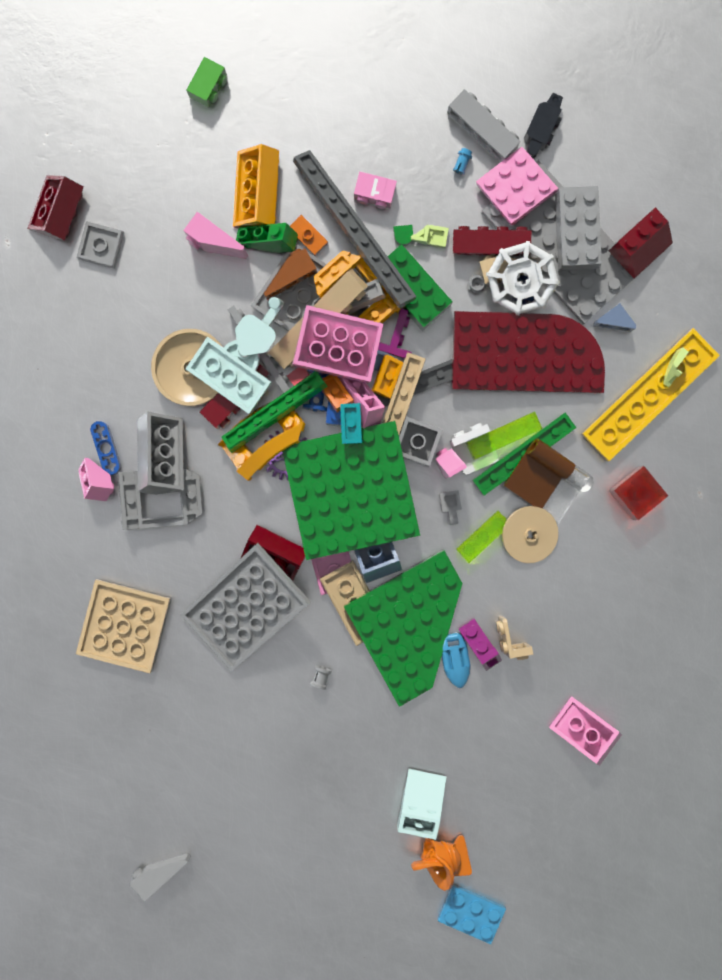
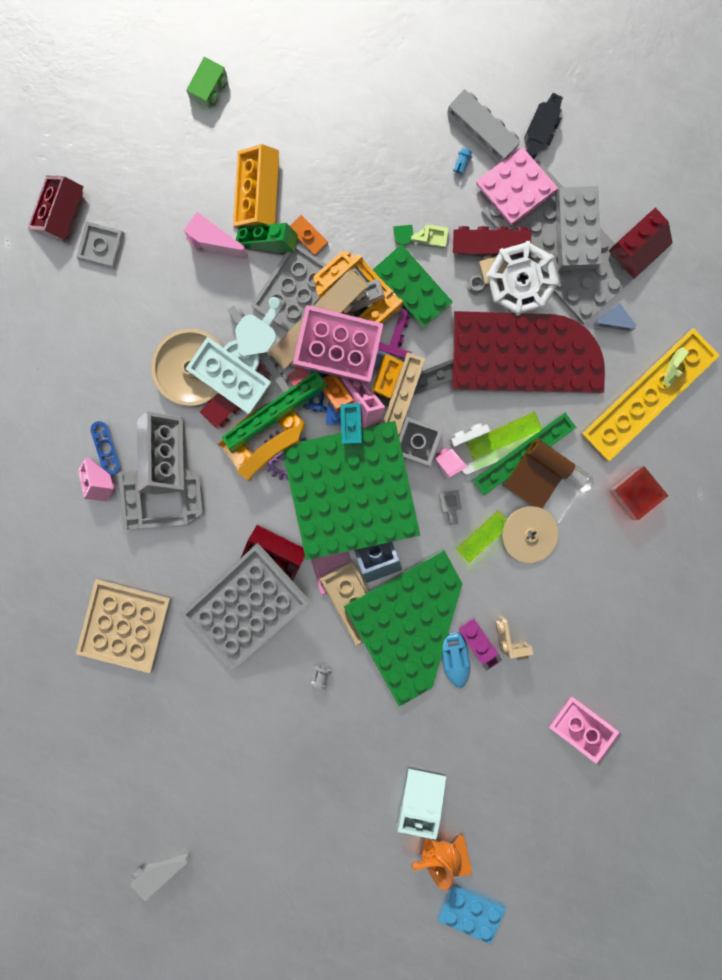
(294, 270): dark orange slope -> none
(354, 229): dark grey plate -> none
(374, 190): bright pink brick -> none

